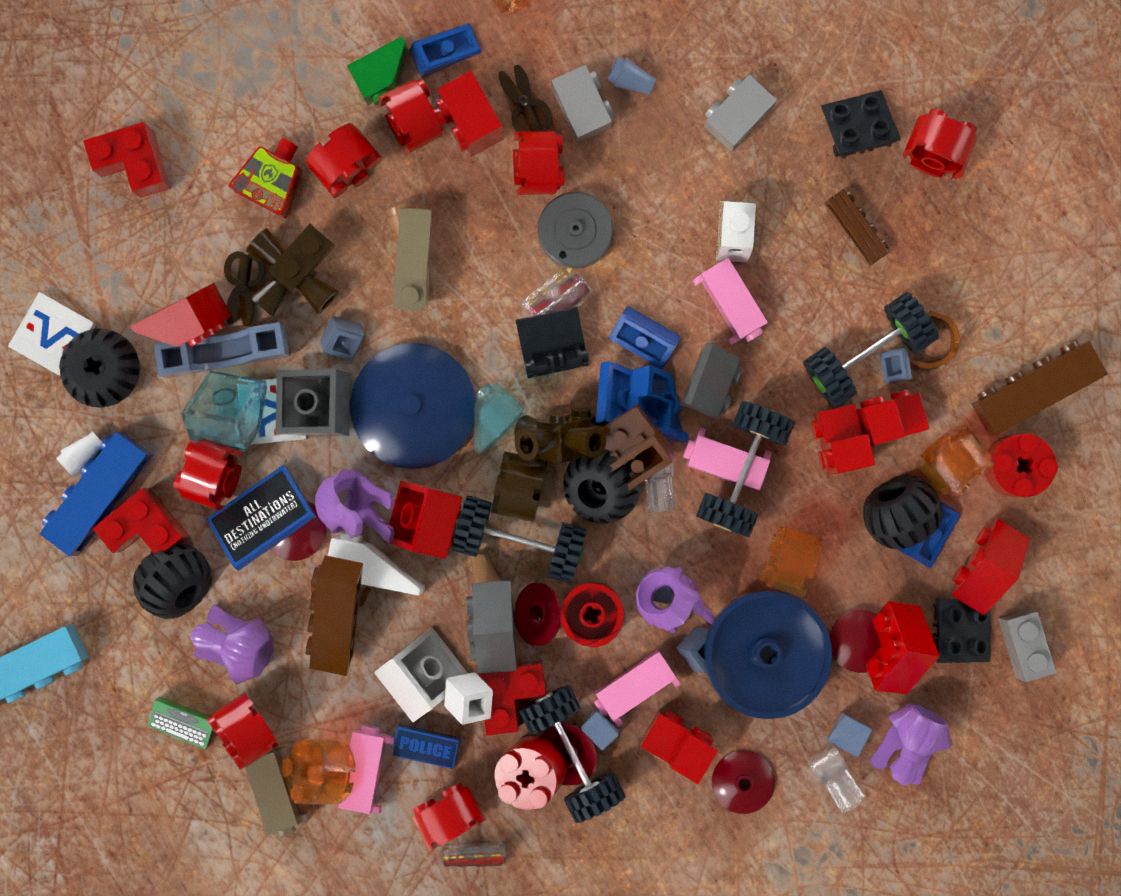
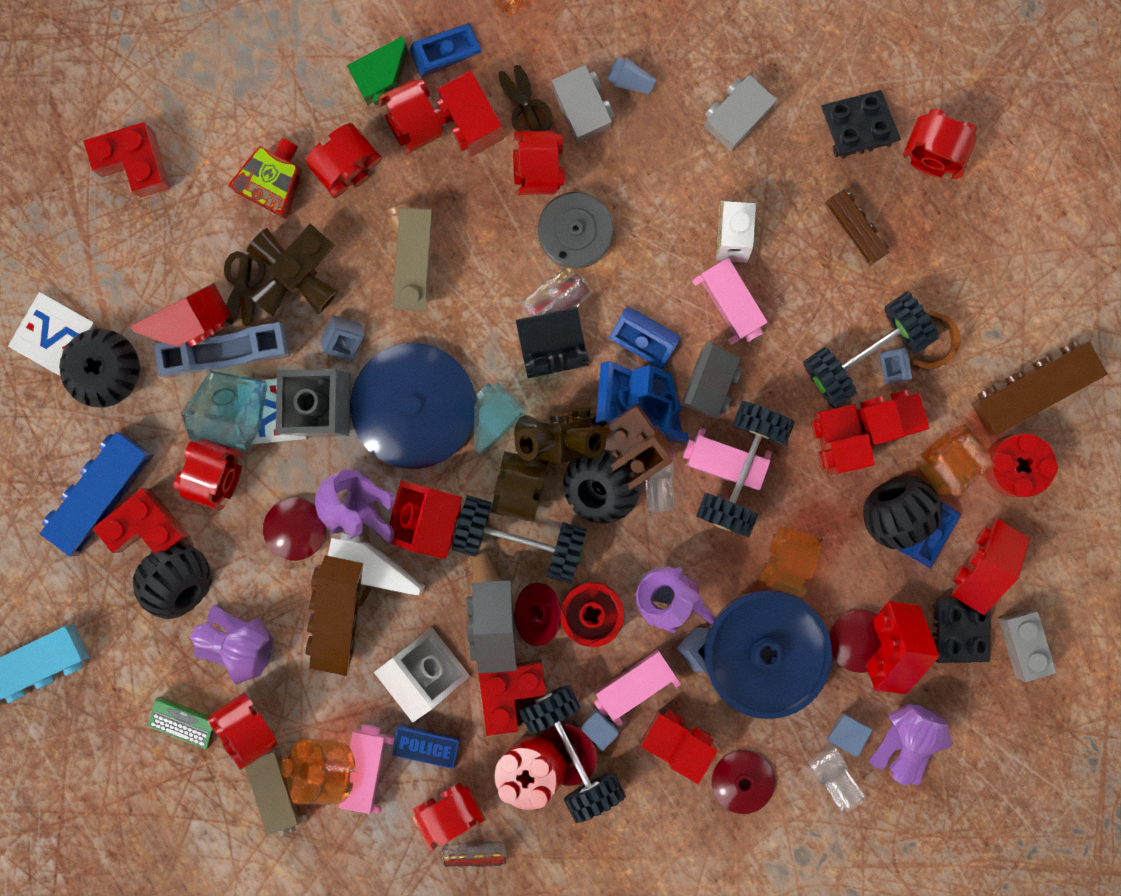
(79, 453): white cone -> none
(261, 517): black tile -> none
(468, 698): white brick -> none

